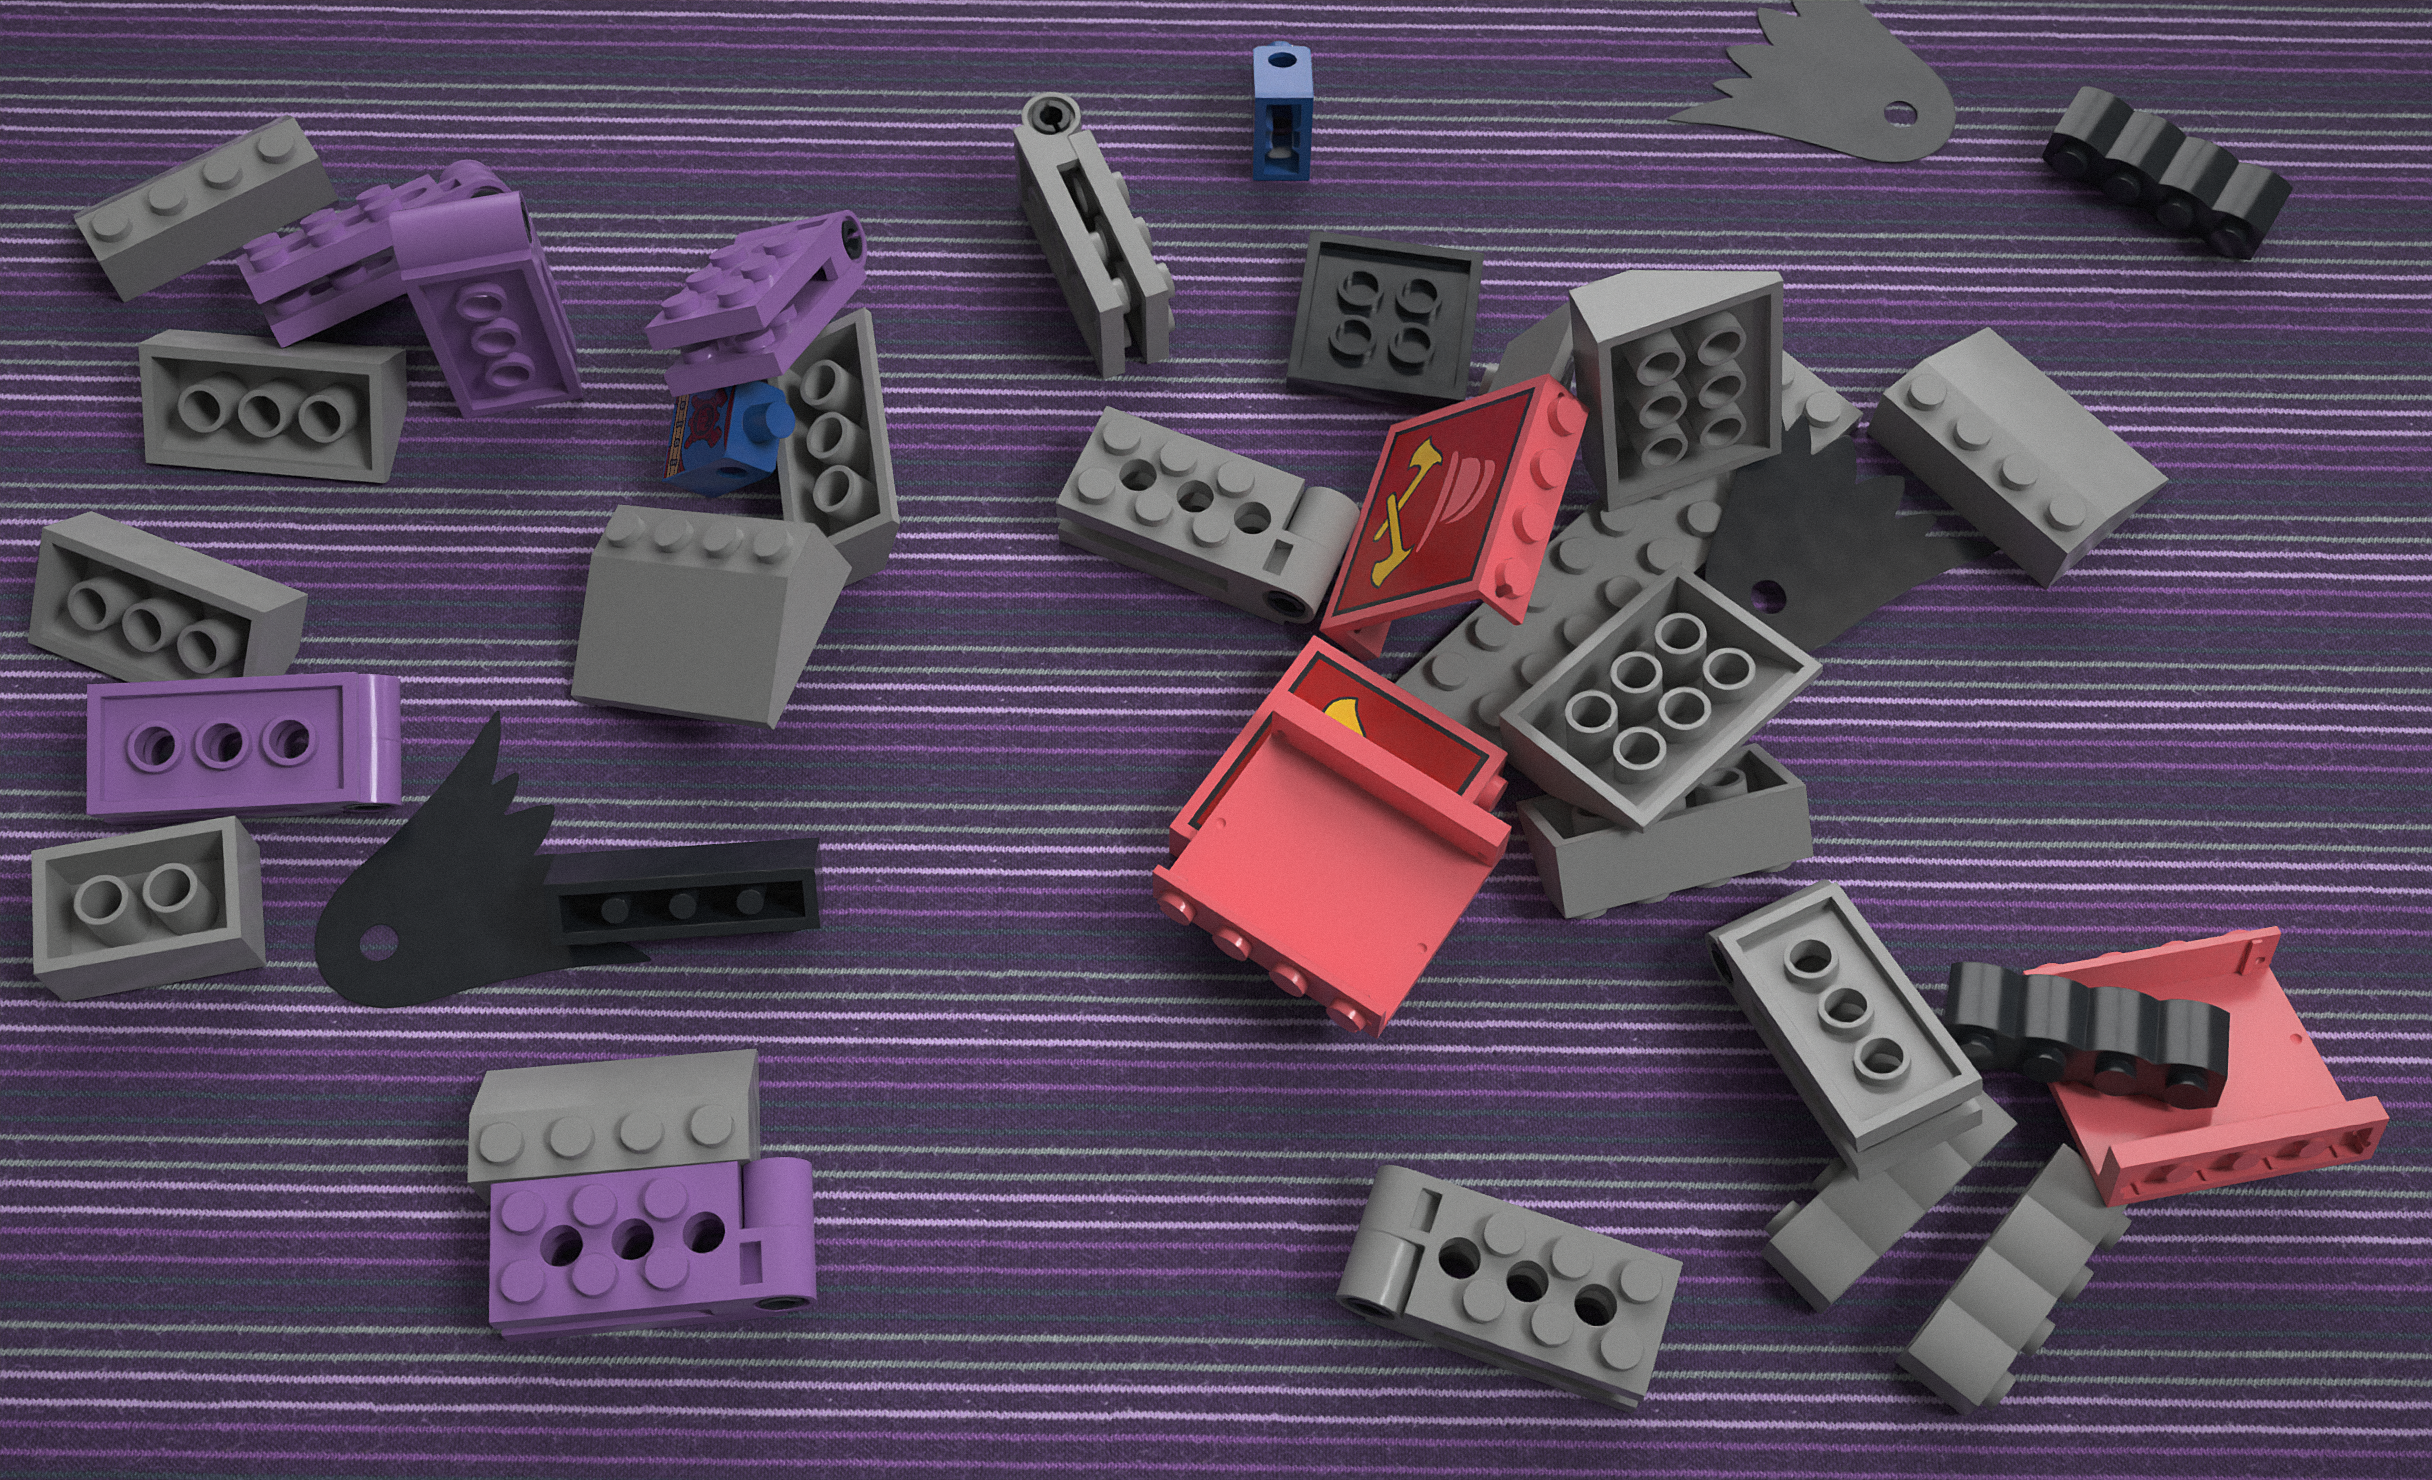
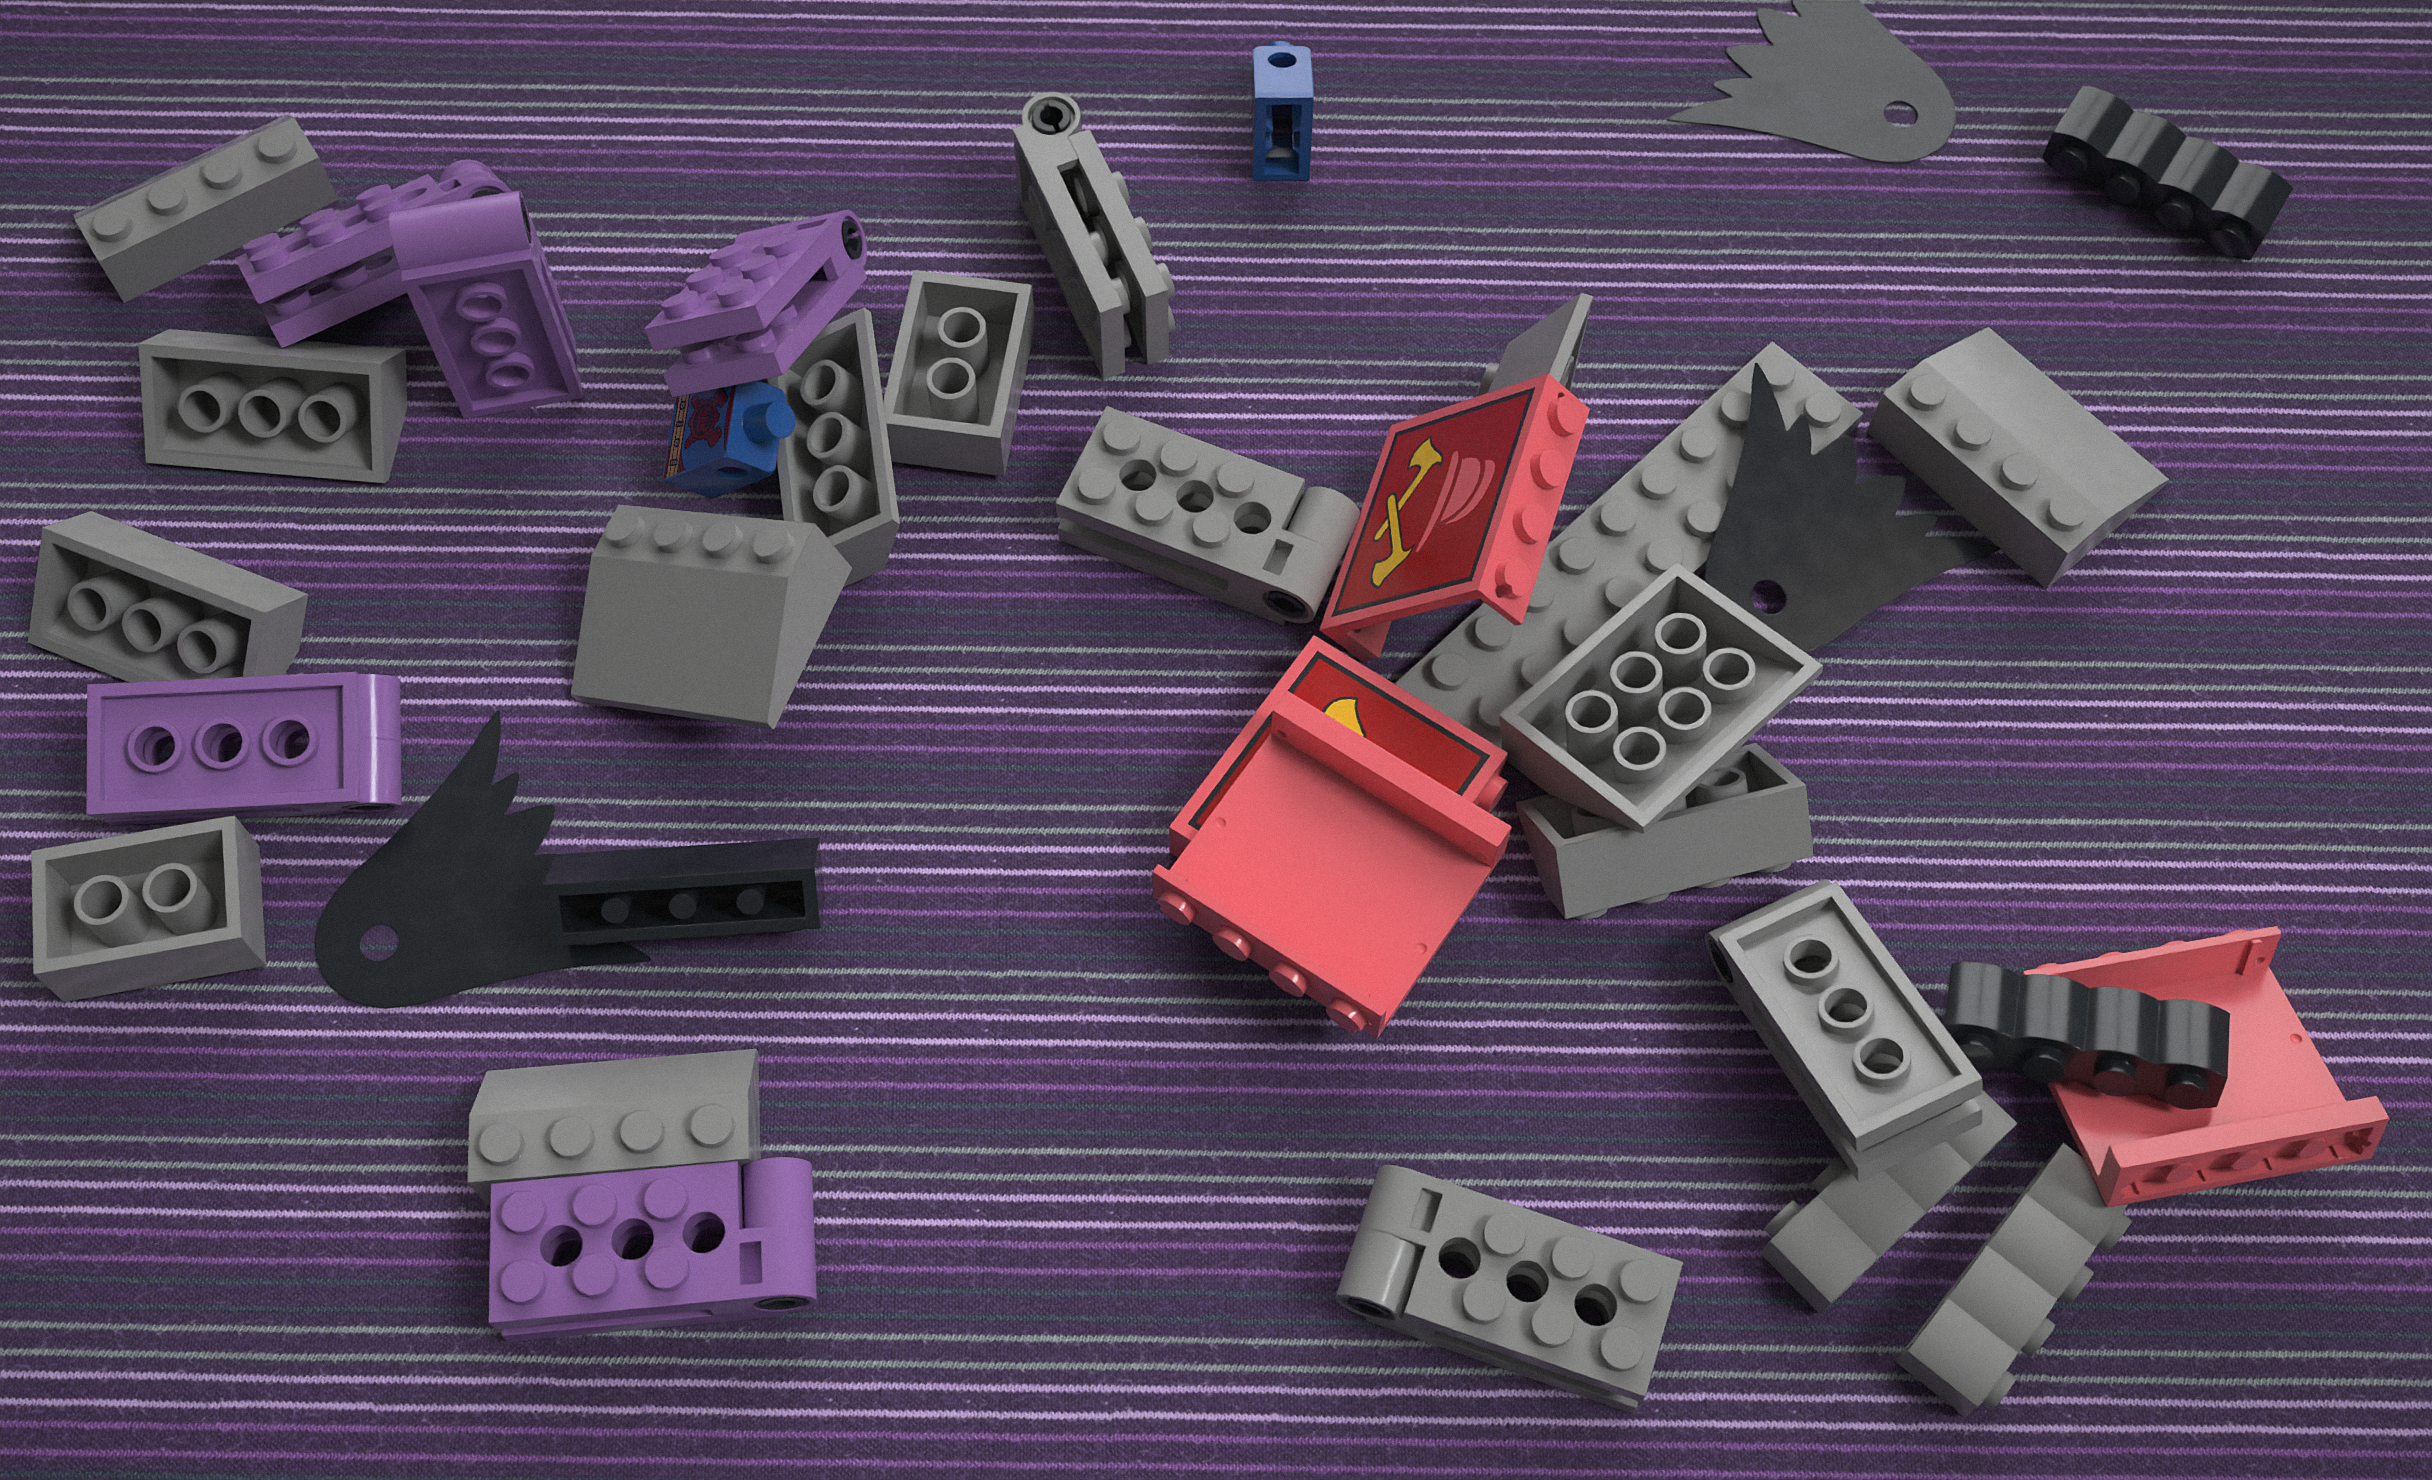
(958, 372): none -> light grey brick
(1385, 321): black plate -> none
(1676, 376): light grey slope -> none

